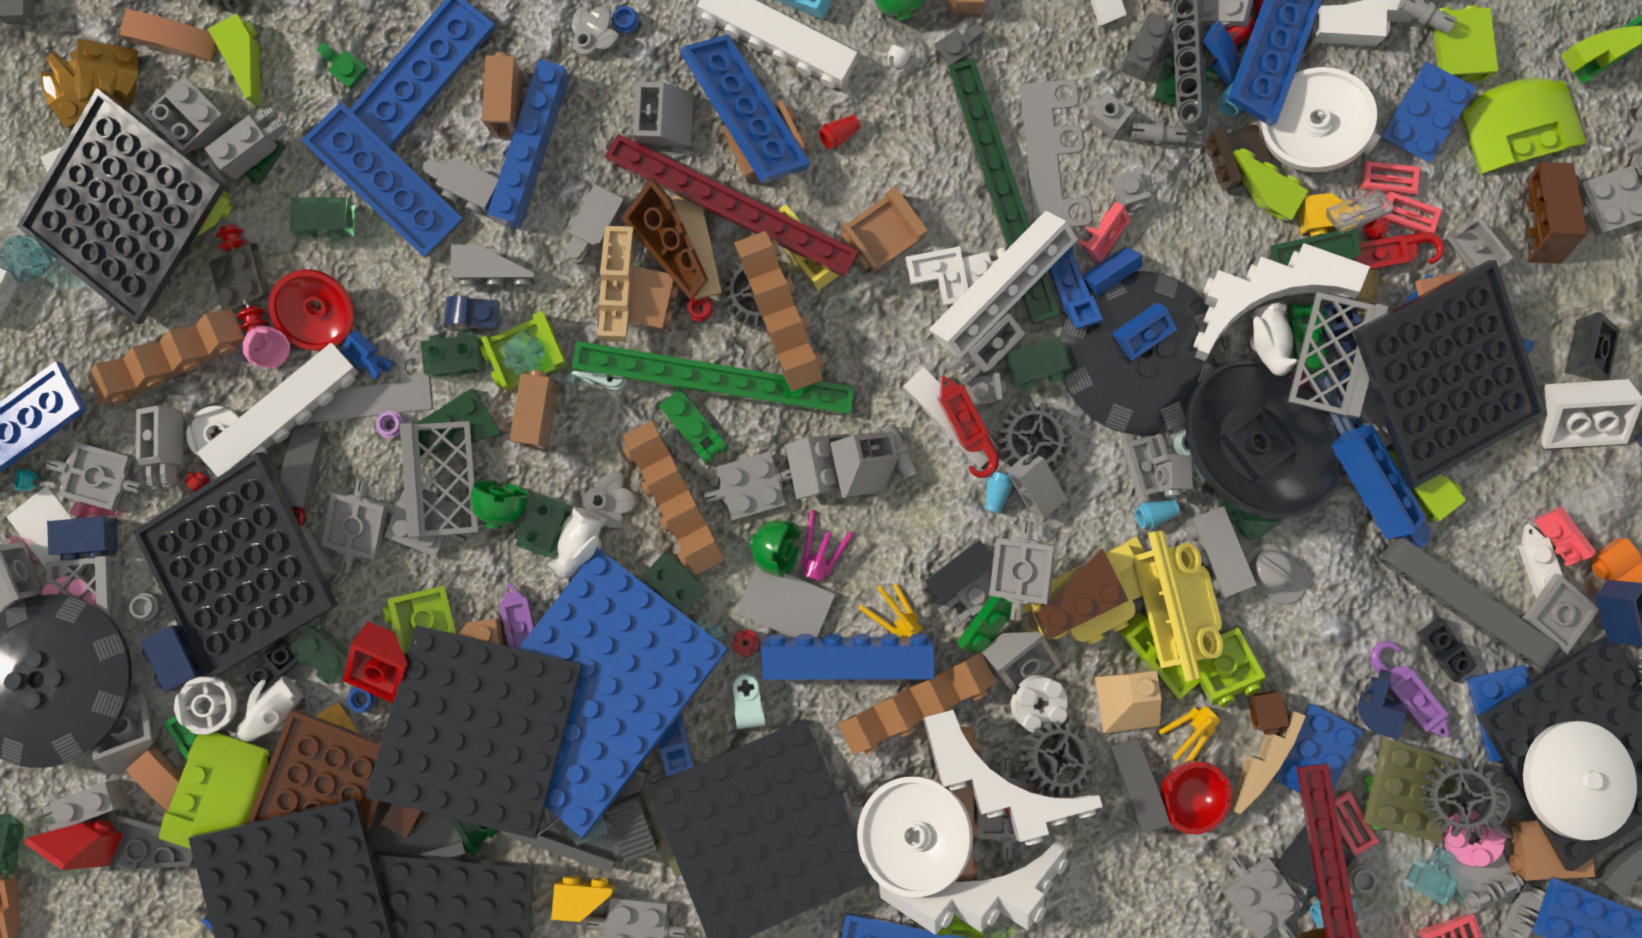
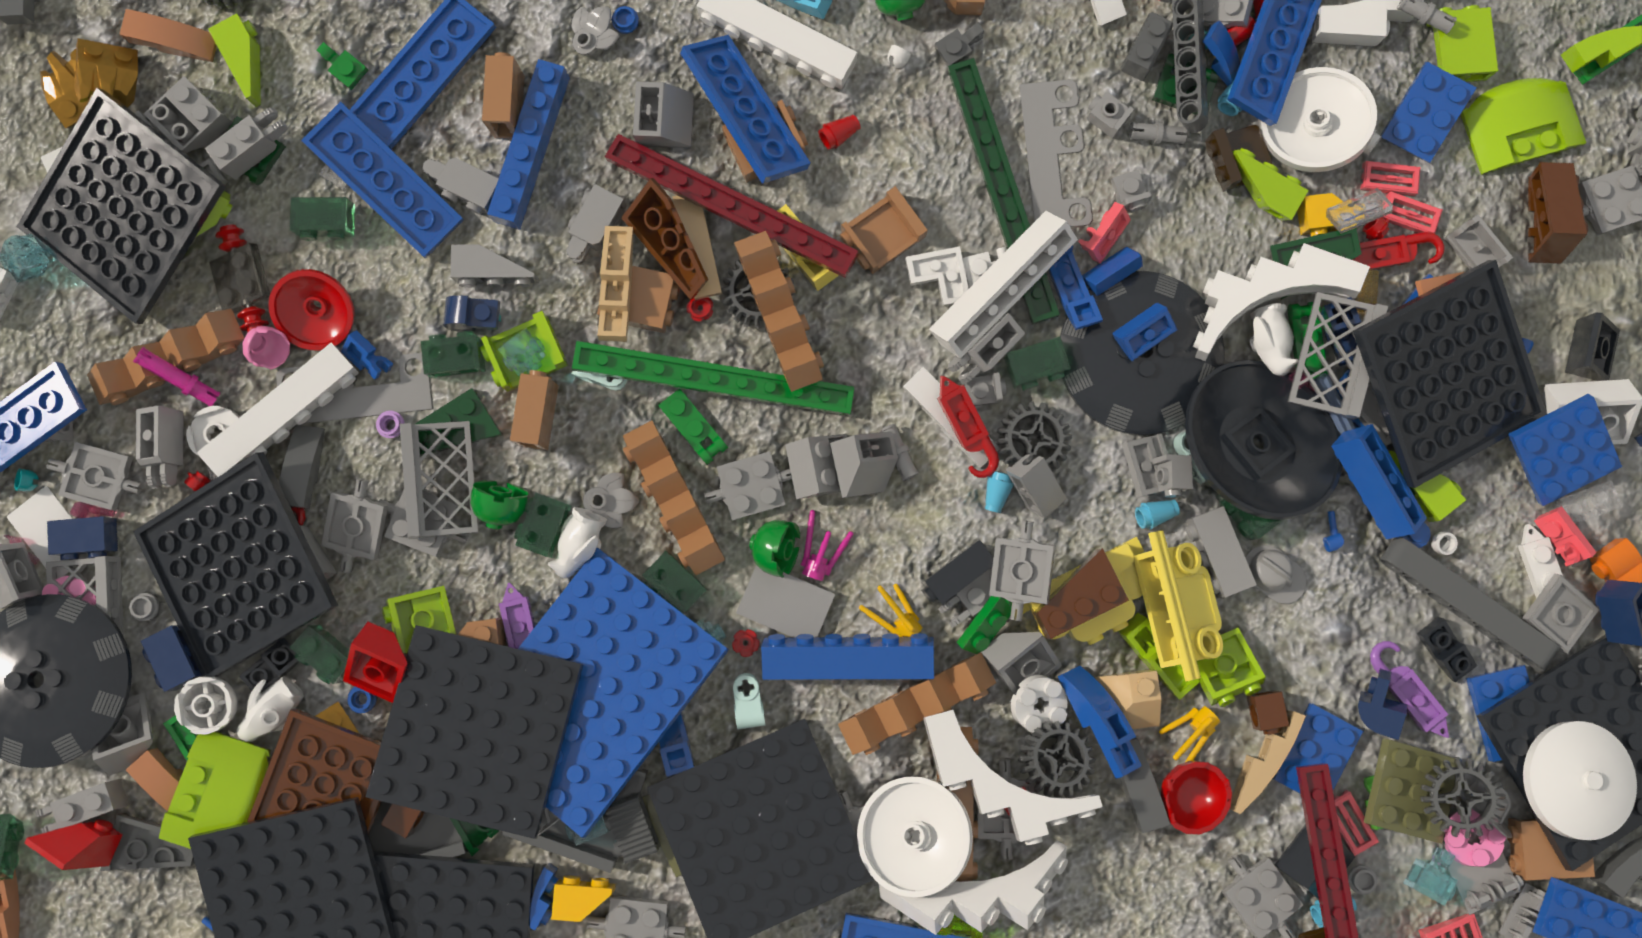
(177, 377): none -> dark pink pin
(540, 906): none -> blue slope
(1100, 712): none -> blue slope
(1335, 540): none -> blue hand
(1447, 545): none -> white hinge
(1565, 449): none -> blue plate

